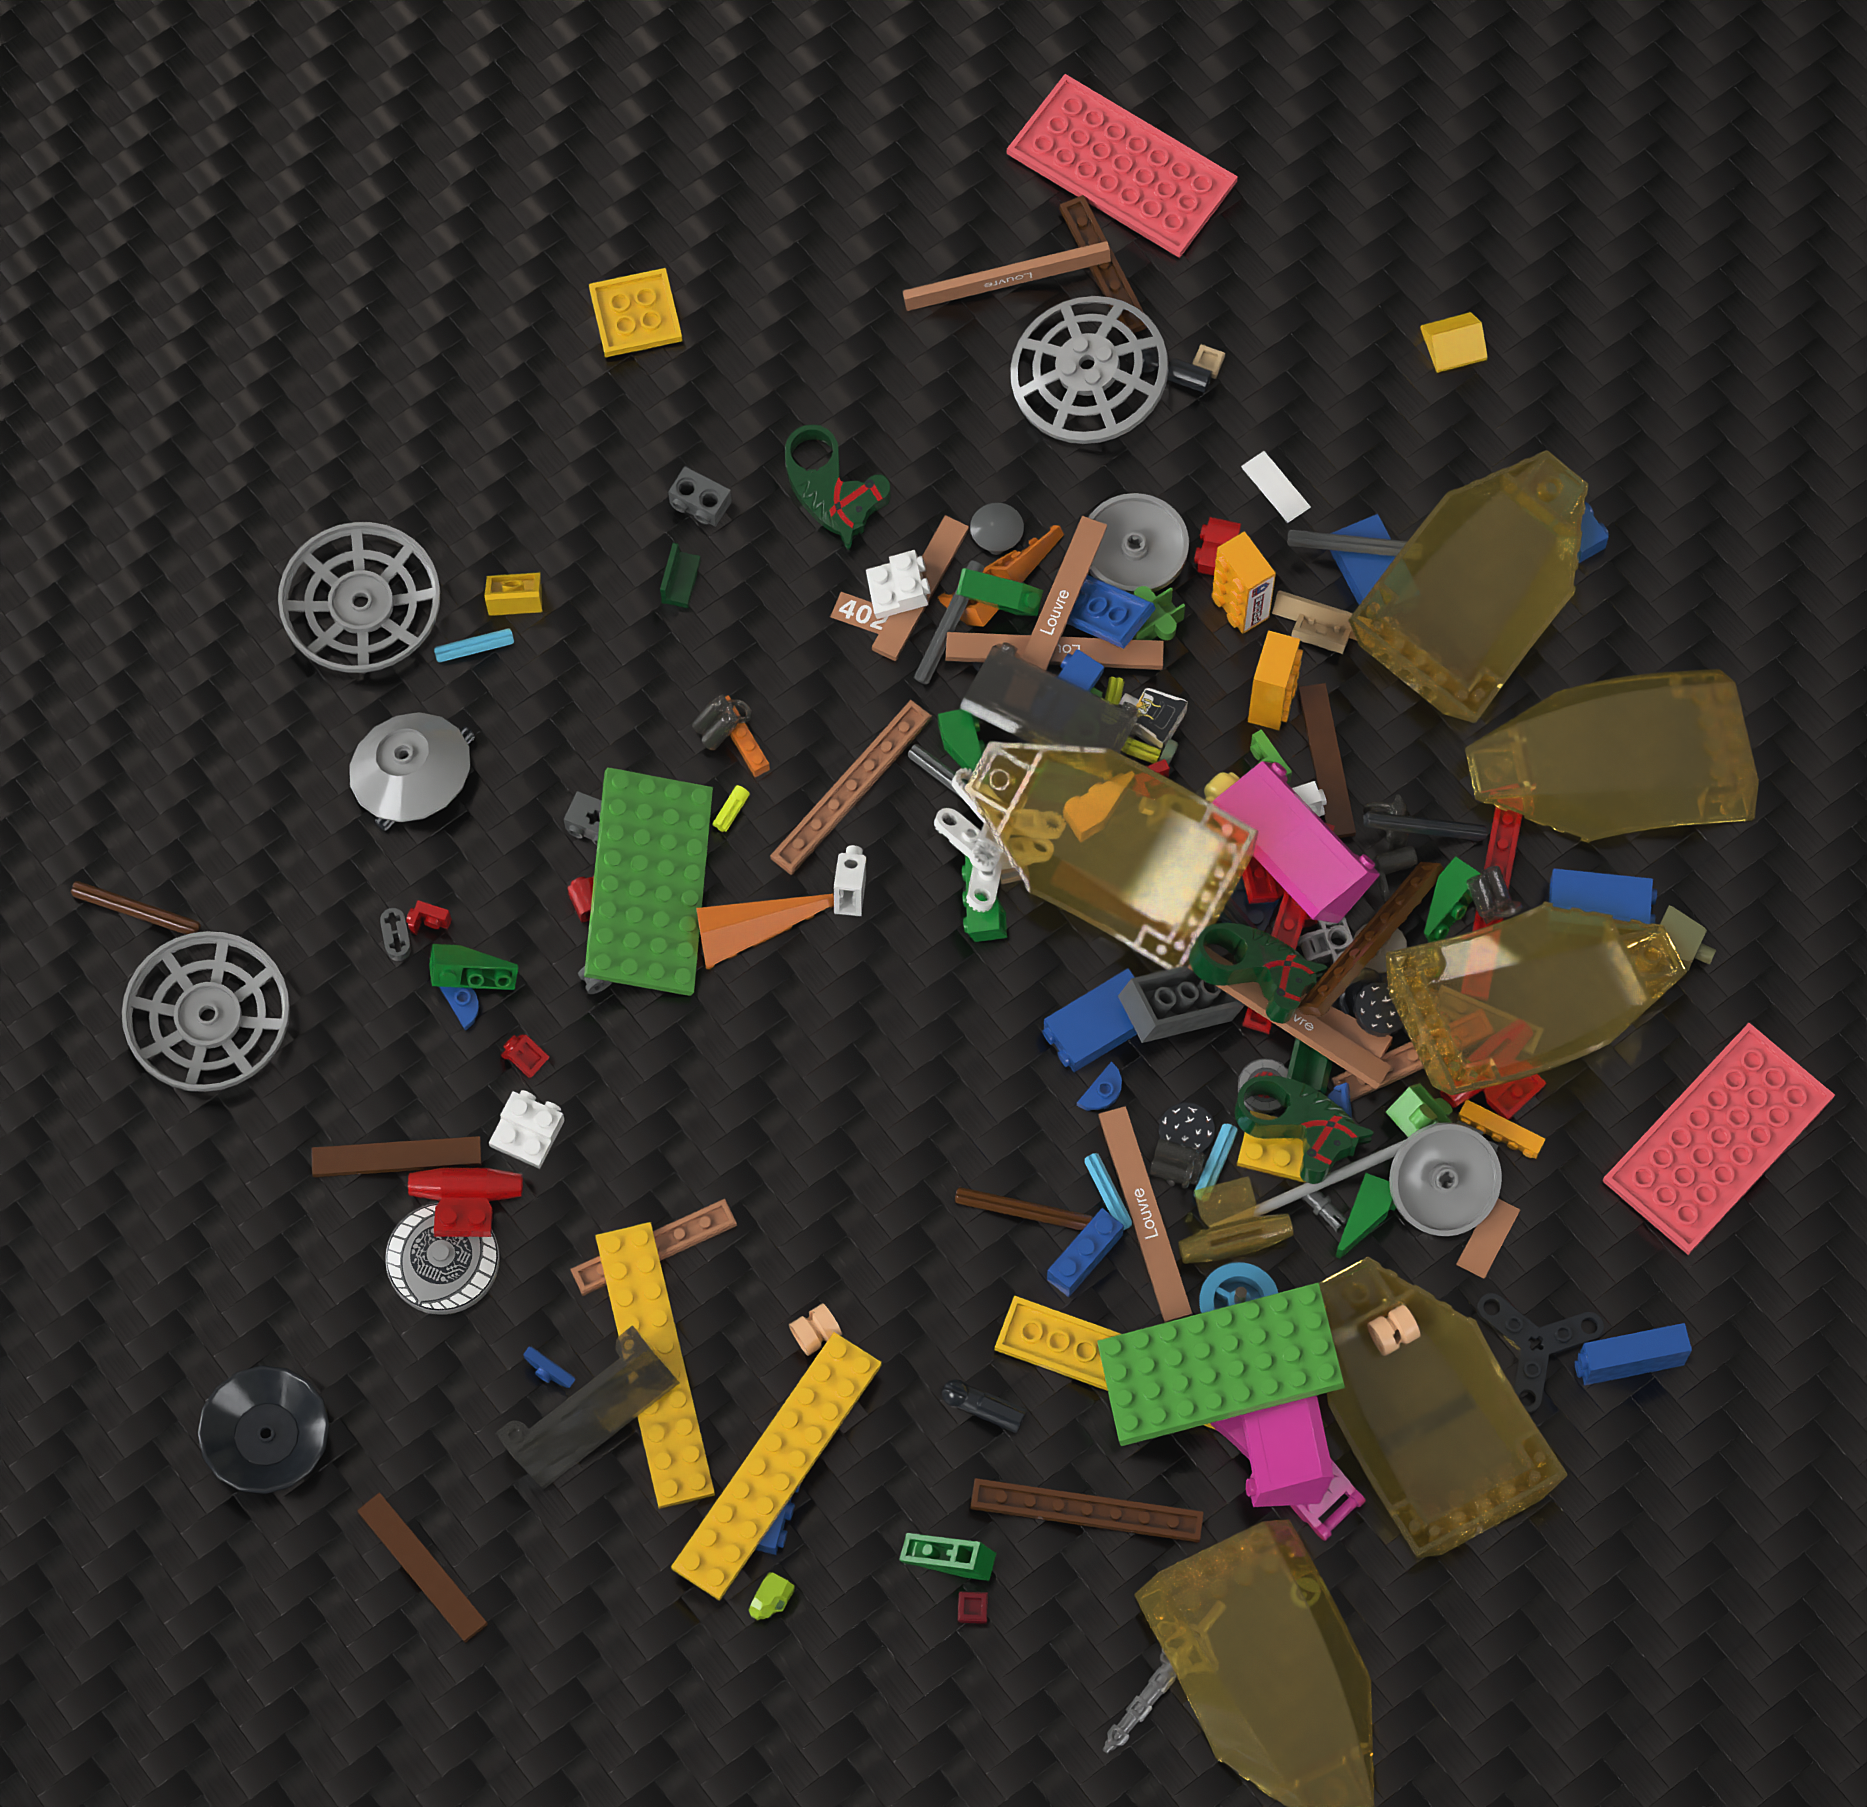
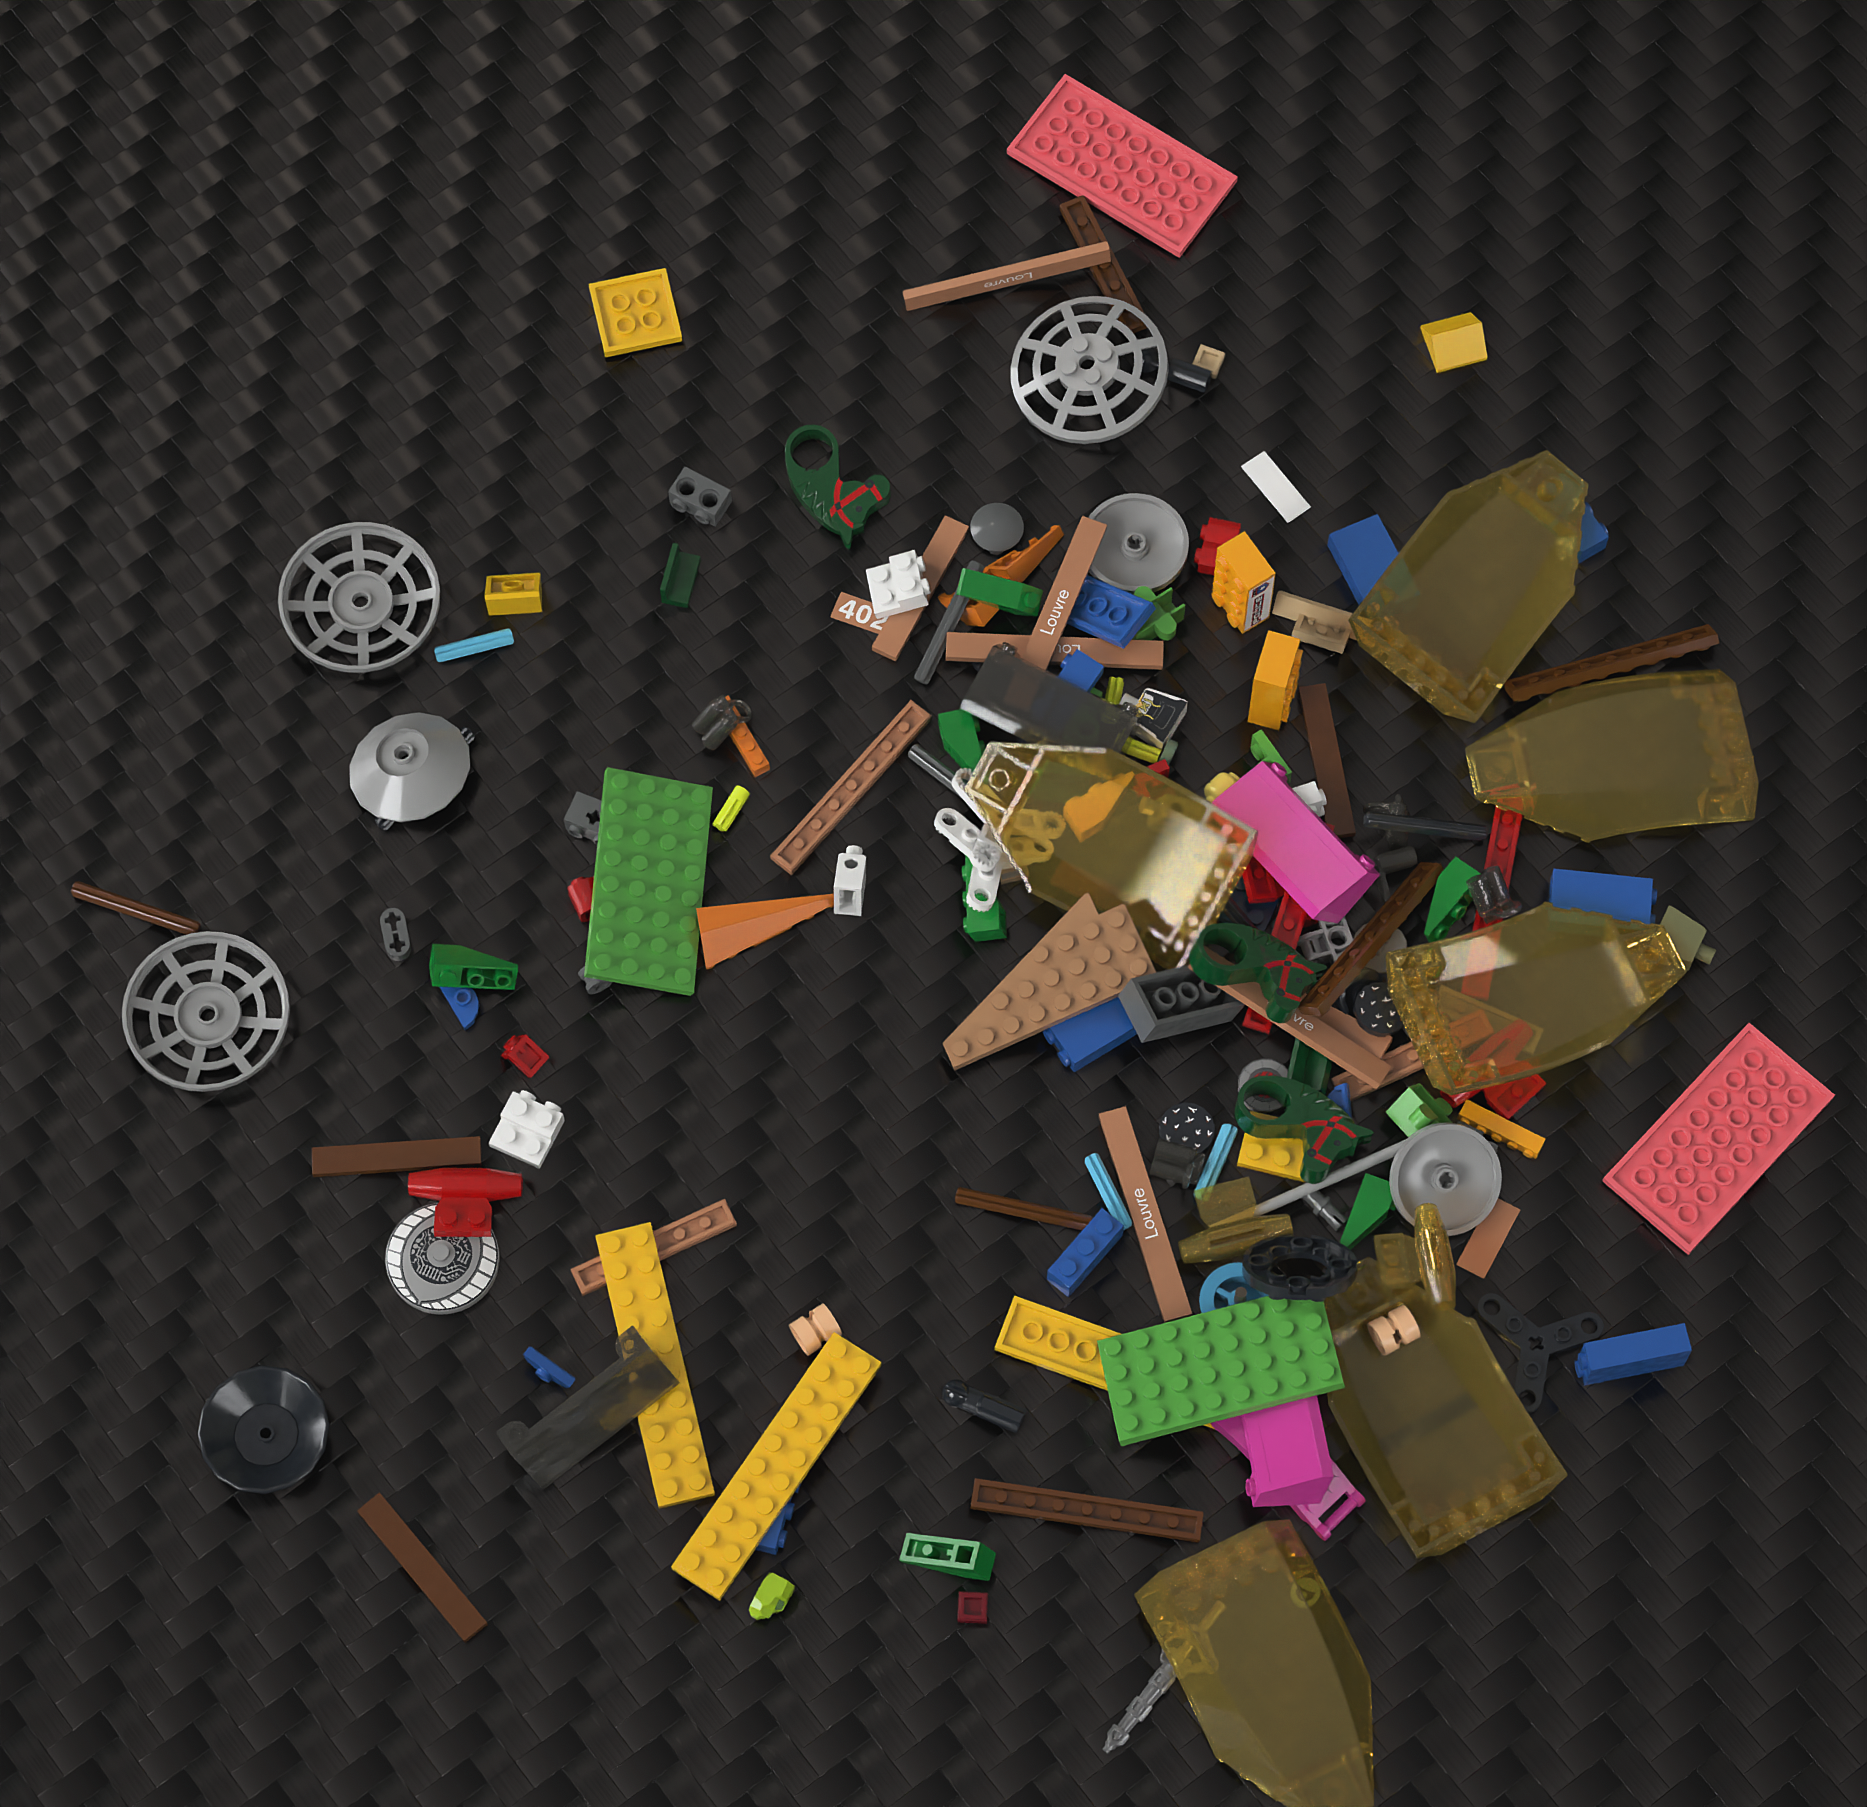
(431, 915): red bracket -> none
(1067, 973): none -> medium nougat wing
(1103, 1091): blue plate -> none
(1336, 1257): none -> black plate
(1345, 543): dark grey axle -> none
(1425, 1258): none -> clear yellow plate
(1615, 661): none -> reddish brown plate

